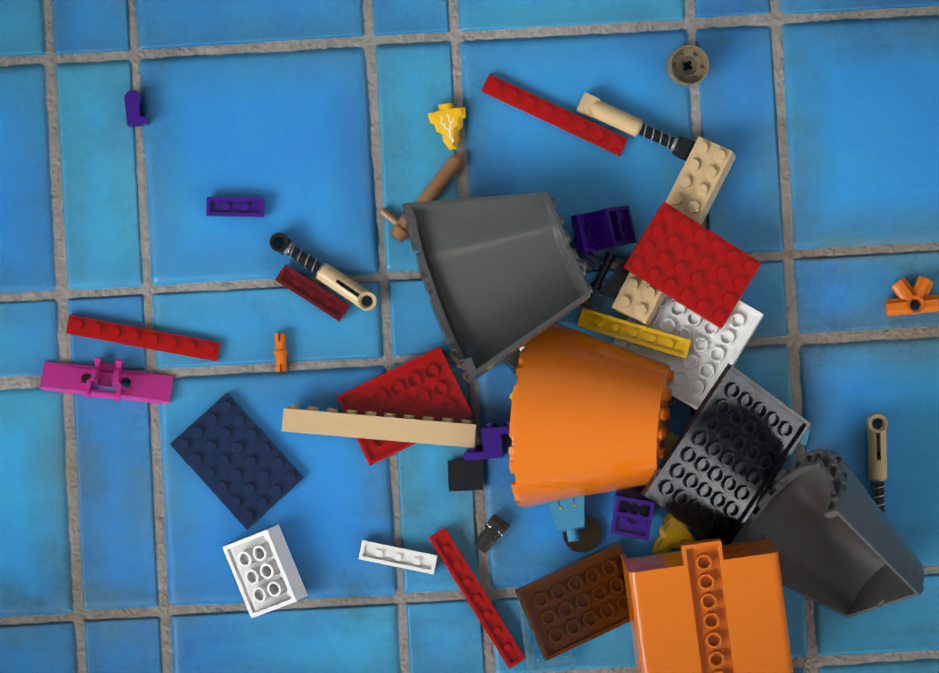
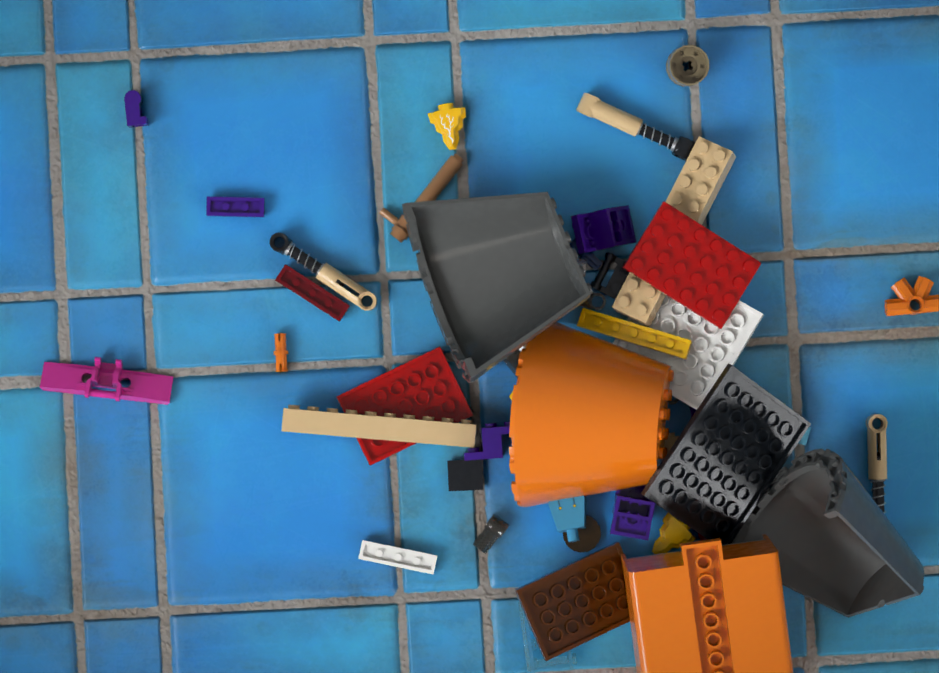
(143, 338): red plate -> none
(237, 461): dark blue plate -> none
(265, 571): white slope -> none
(477, 598): red plate -> none
(554, 115): red plate -> none

